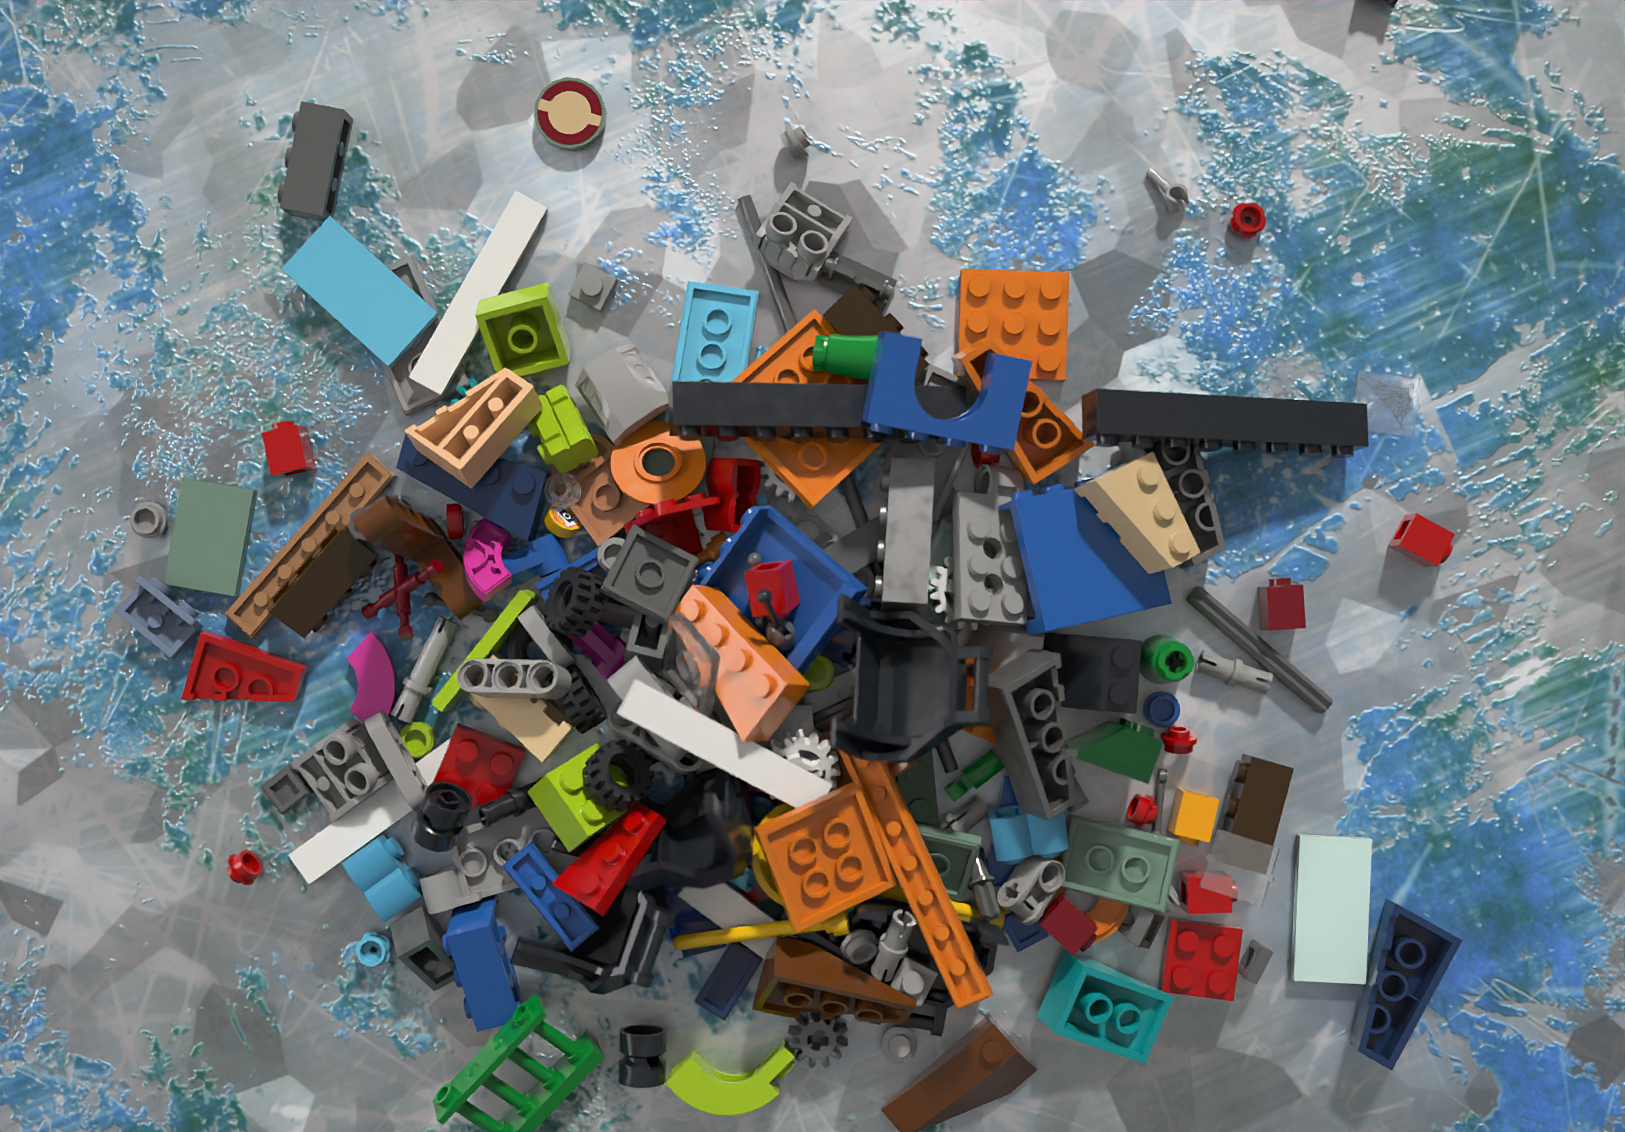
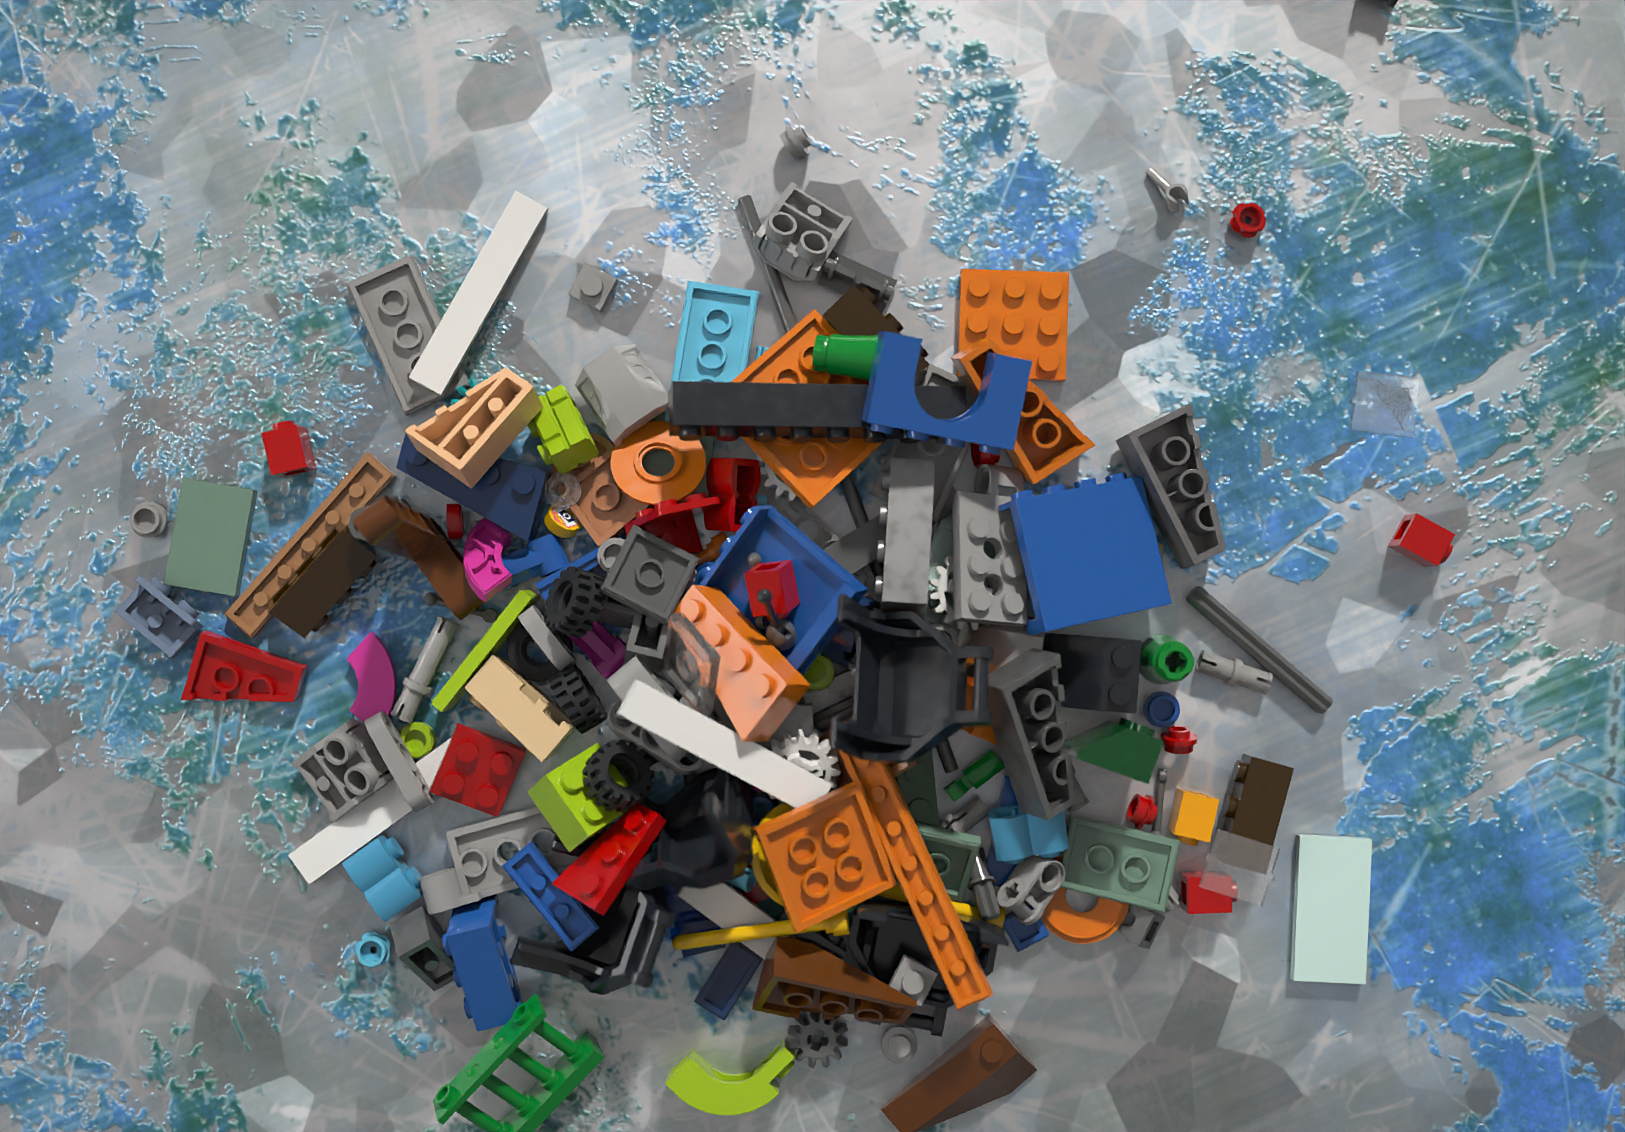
(244, 867): red plate -> none
(287, 789): dark grey tile -> none
(315, 161): dark grey brick -> none
(360, 291): medium azure tile -> none
(401, 594): dark red piece -> none
(441, 816): black wheel -> none
(499, 673): light grey beam -> none
(511, 803): black pin -> none
(524, 330): lime brick -> none
(570, 114): tile -> none
(642, 1057): black wheel -> none
(859, 946): light grey plate -> none
(893, 945): light grey pin -> none
(1069, 925): dark red brick -> none
(1103, 1008): teal slope -> none
(1143, 513): tan wedge -> none
(1200, 959): red plate -> none
(1223, 421): black brick -> none
(1254, 961): dark grey tile -> none
(1281, 605): dark red brick -> none
(1400, 981): dark blue wedge -> none

